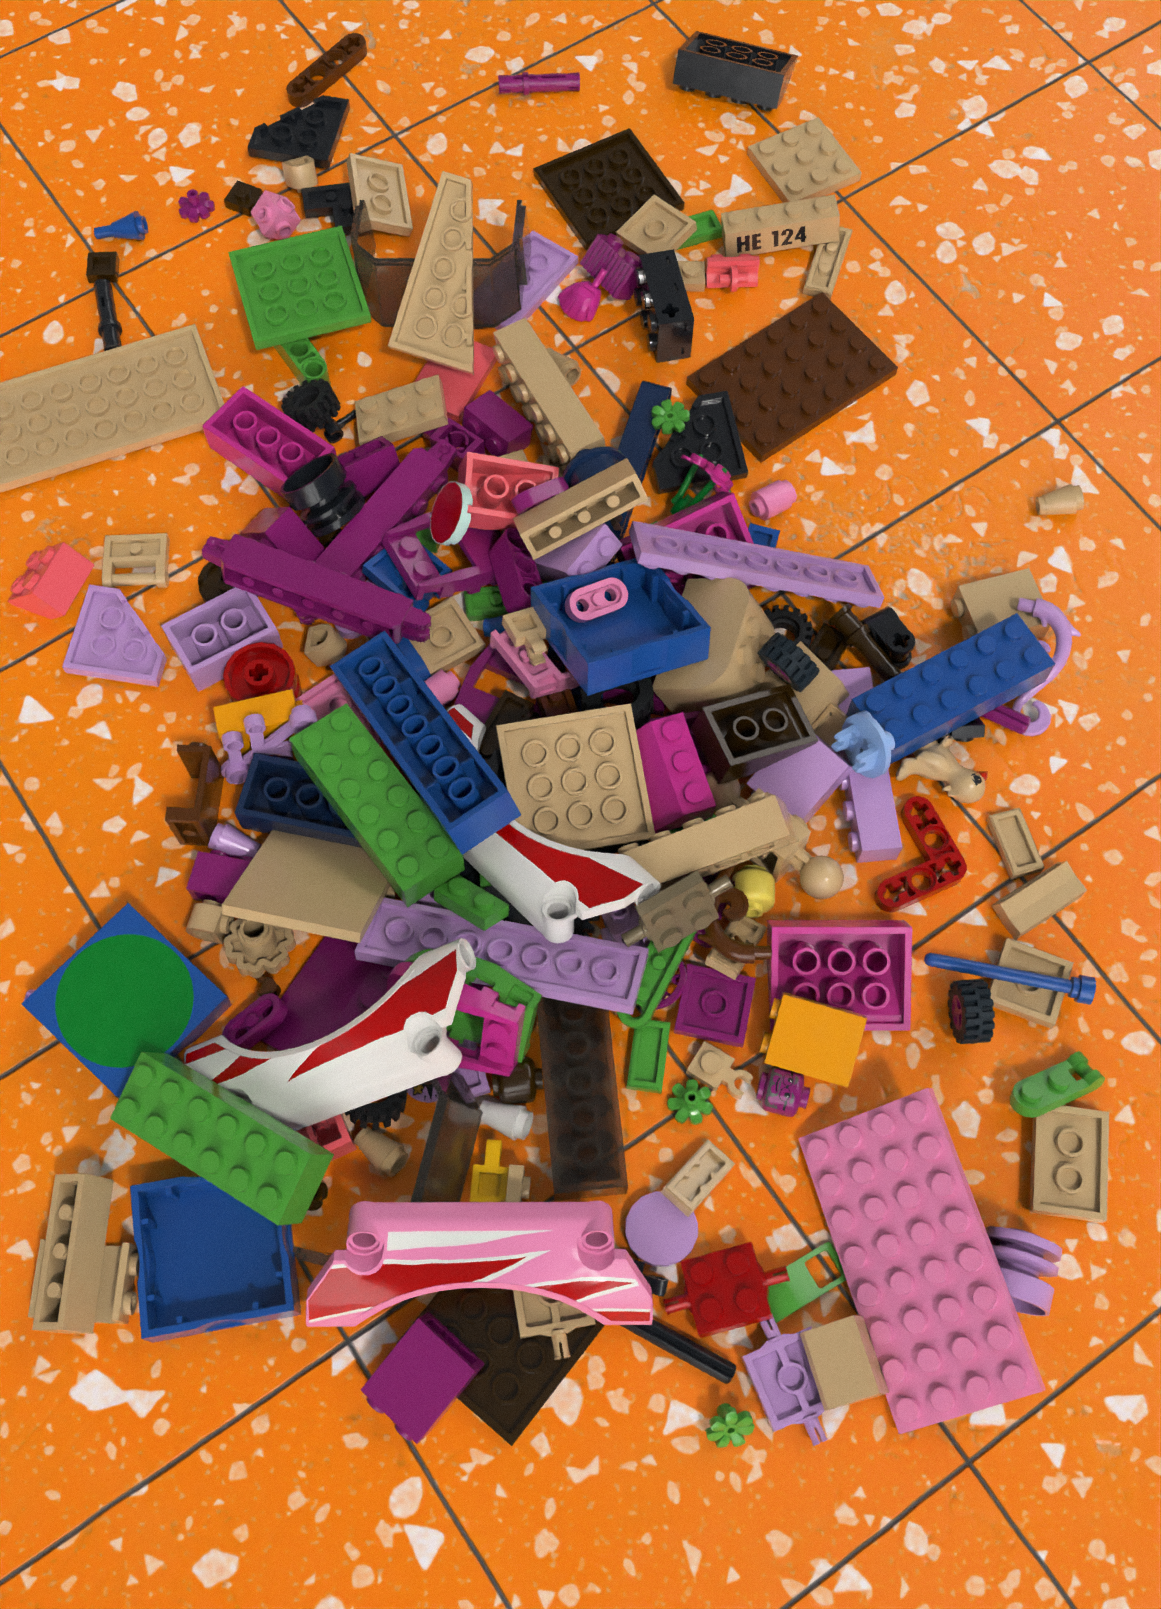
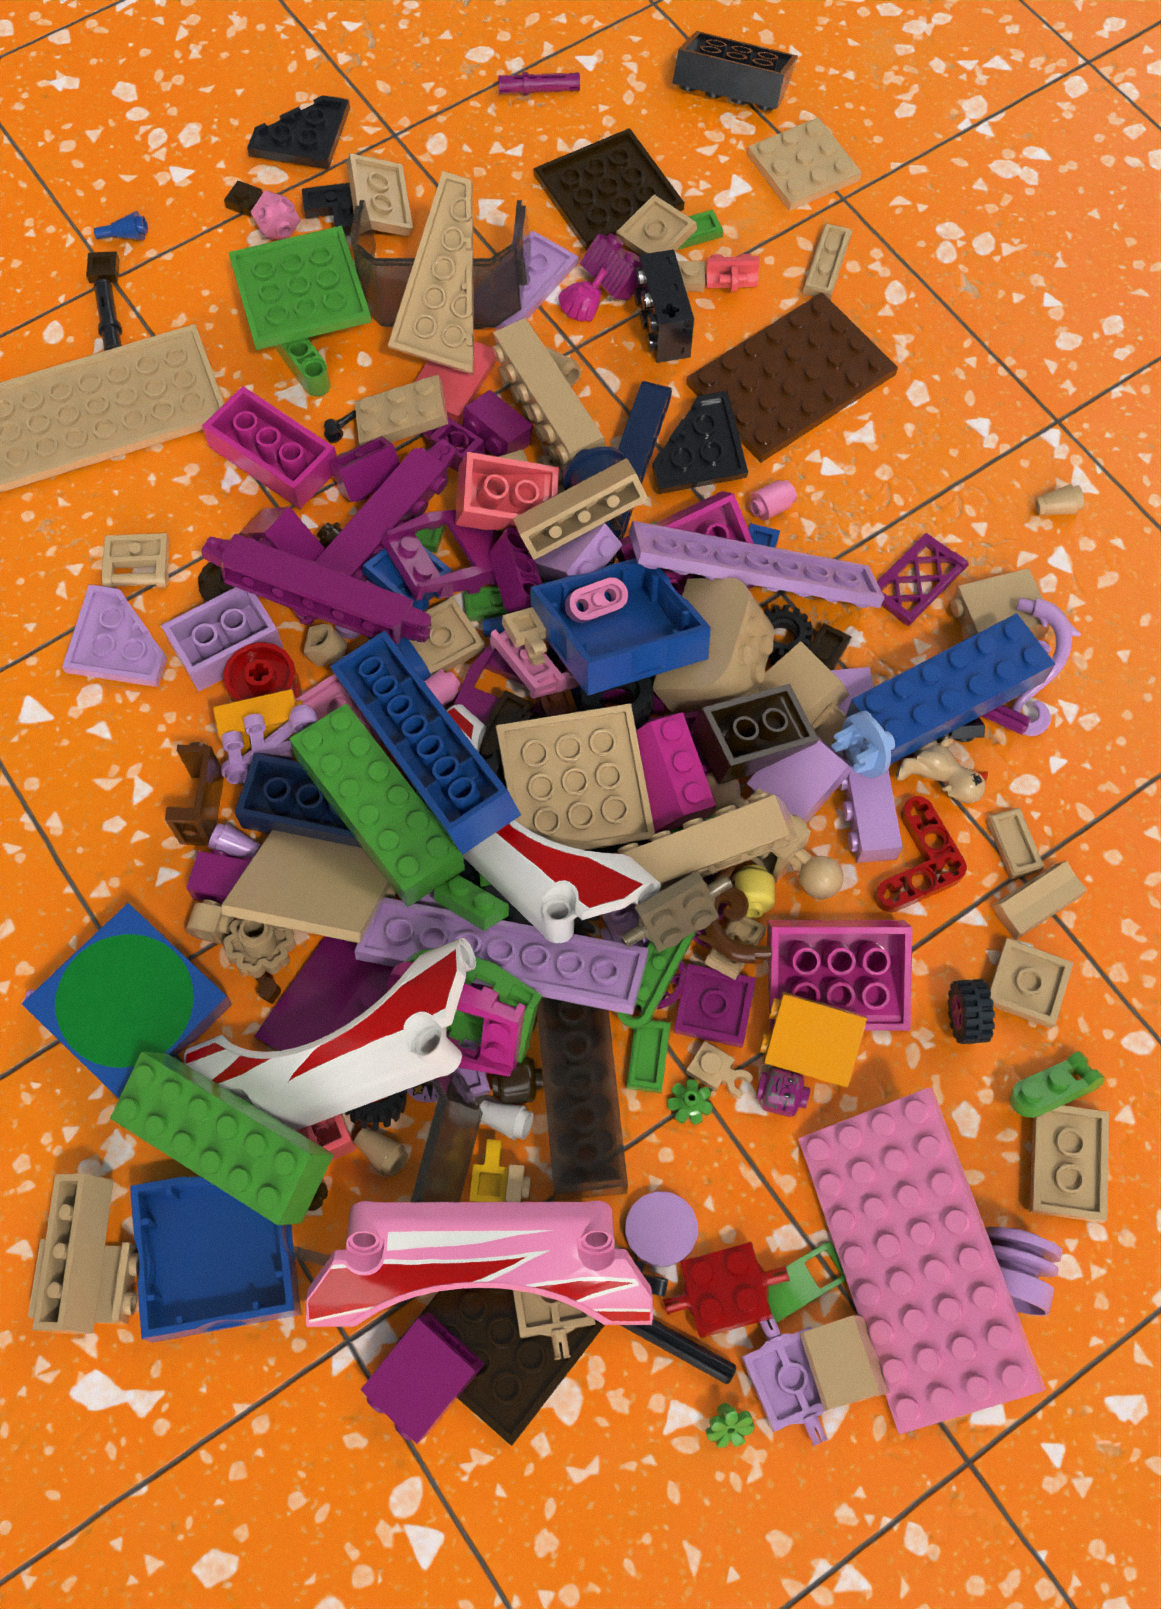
(50, 581): coral slope -> none
(195, 206): magenta plant -> none
(256, 1021): magenta plate -> none
(300, 173): tan plate -> none
(304, 89): reddish brown beam -> none
(311, 404): black tyre -> none
(323, 495): black wheel -> none
(449, 513): red tile -> none
(536, 495): magenta beam -> none
(669, 417): bright green plant -> none
(697, 1178): tan plate -> none
(718, 474): plant -> none
(780, 226): tan brick -> none
(788, 662): black wheel -> none
(858, 636): dark brown pin -> none
(891, 636): black piece -> none
(941, 555): none -> magenta window
(1079, 988): blue piece -> none

